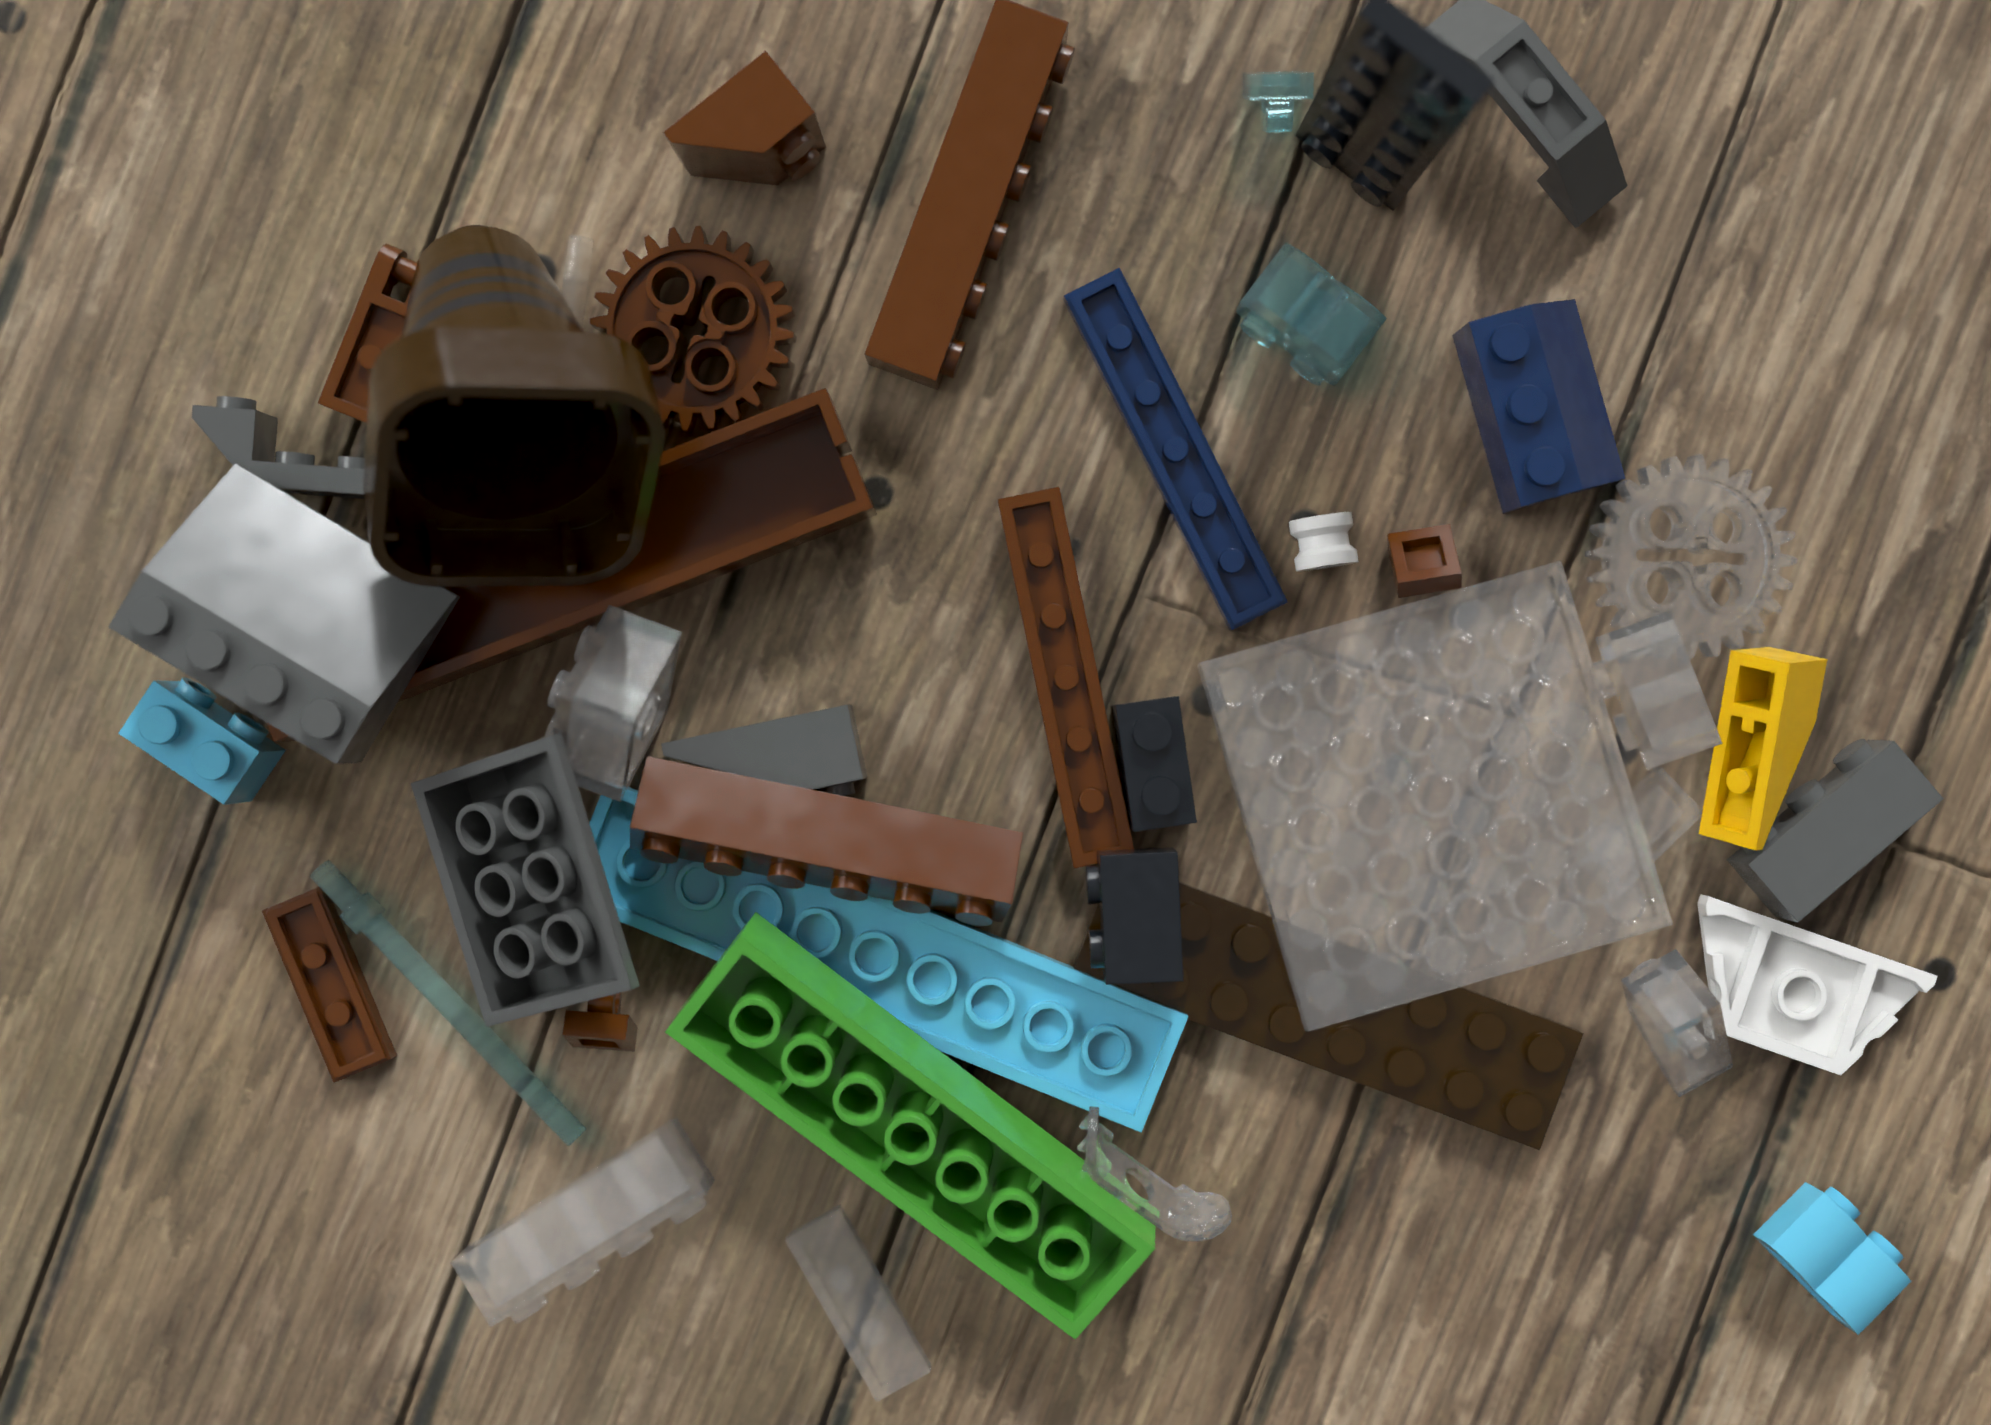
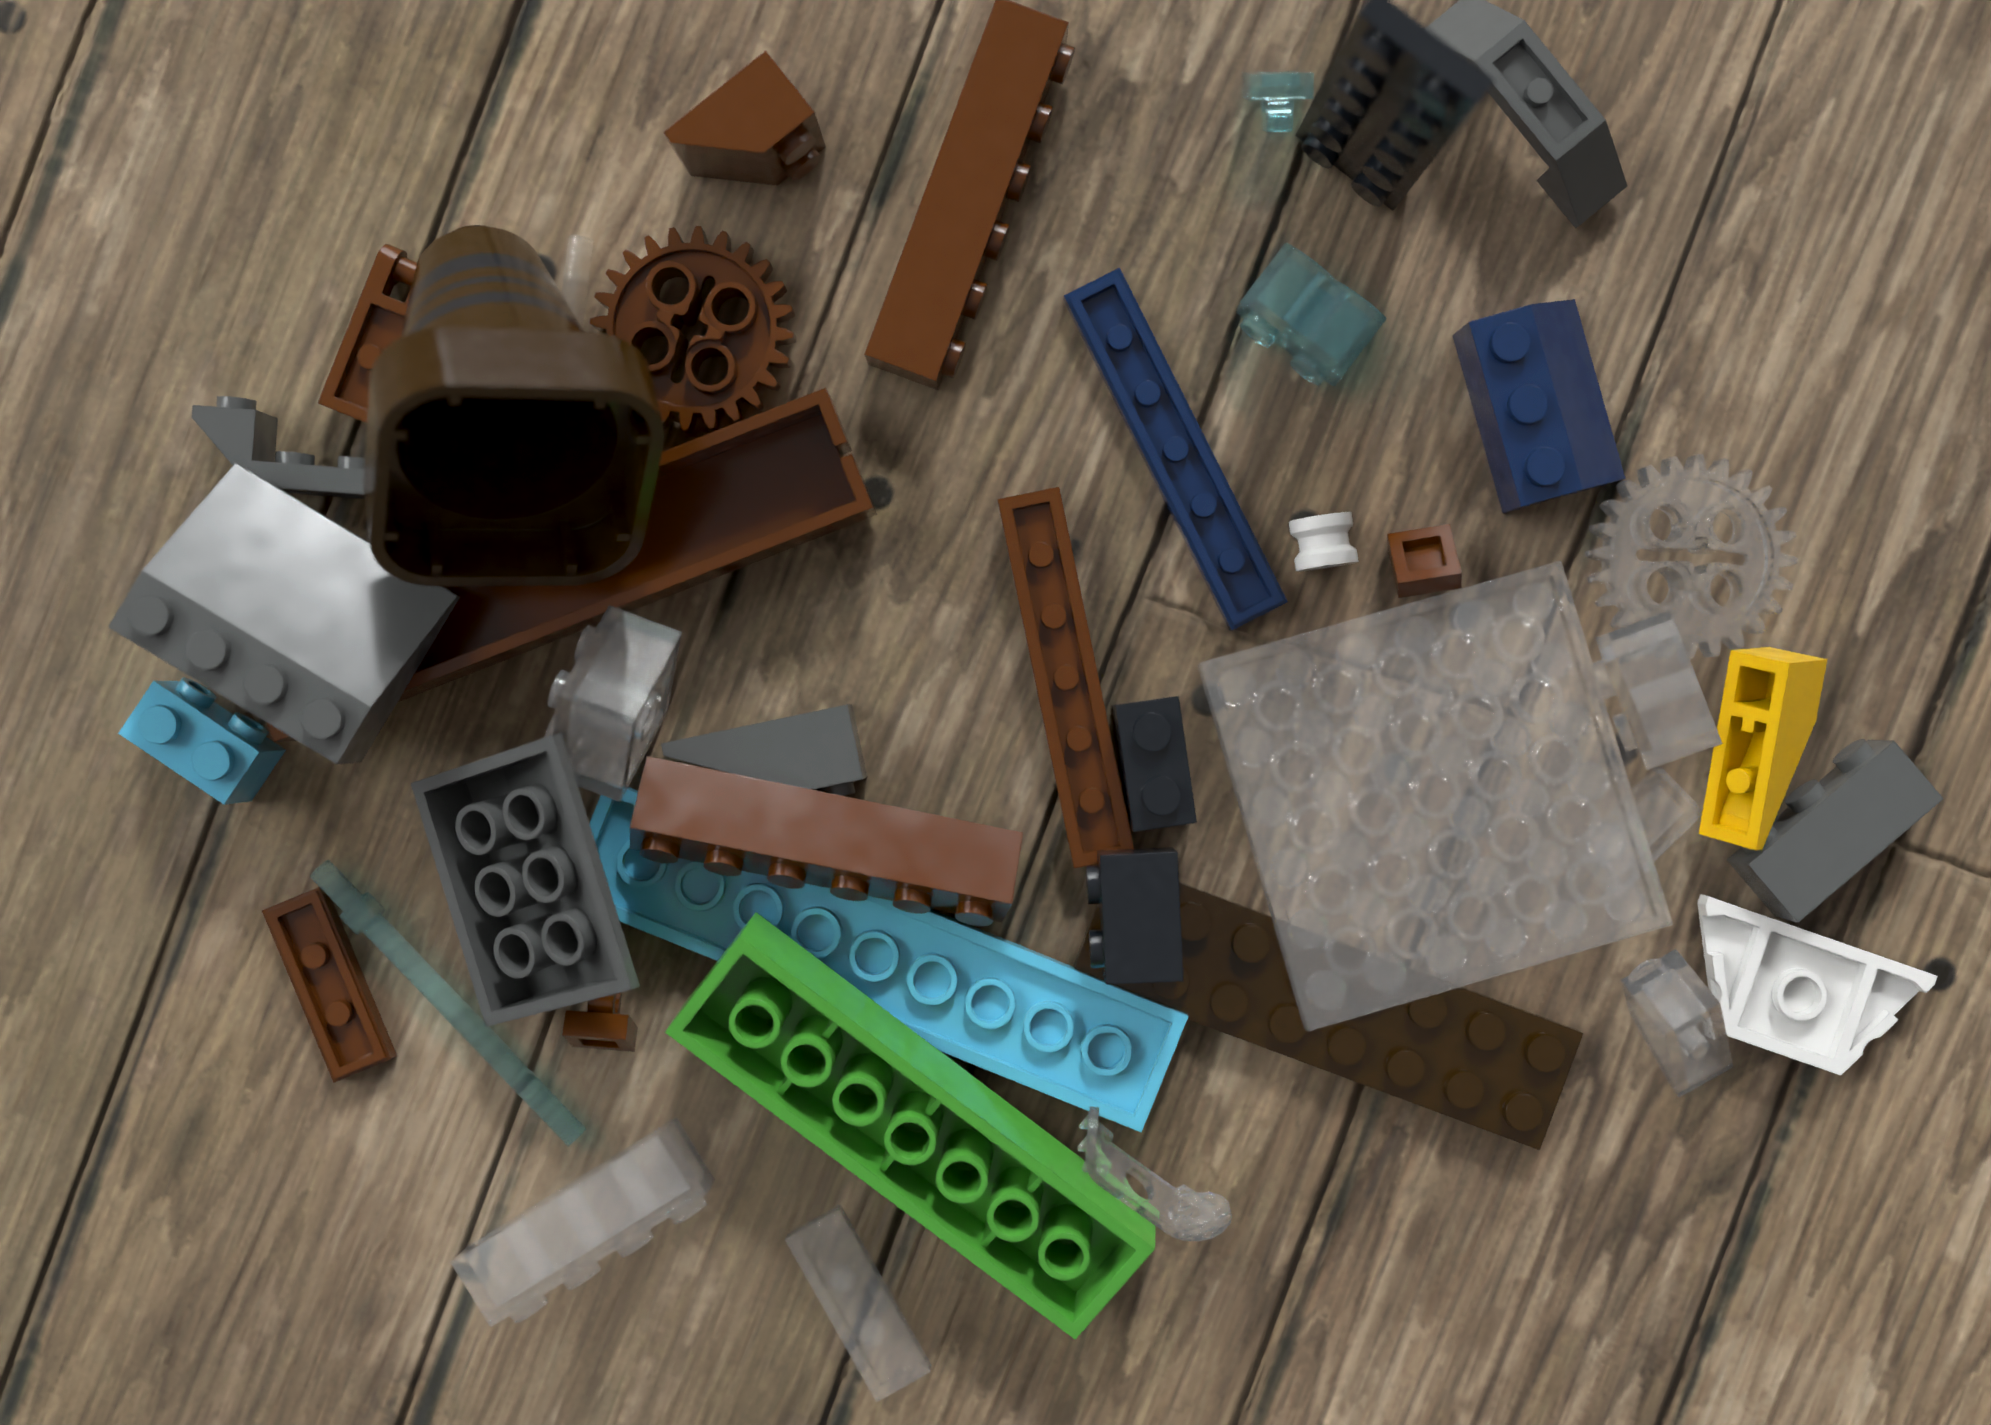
(1833, 1256): medium azure brick -> none

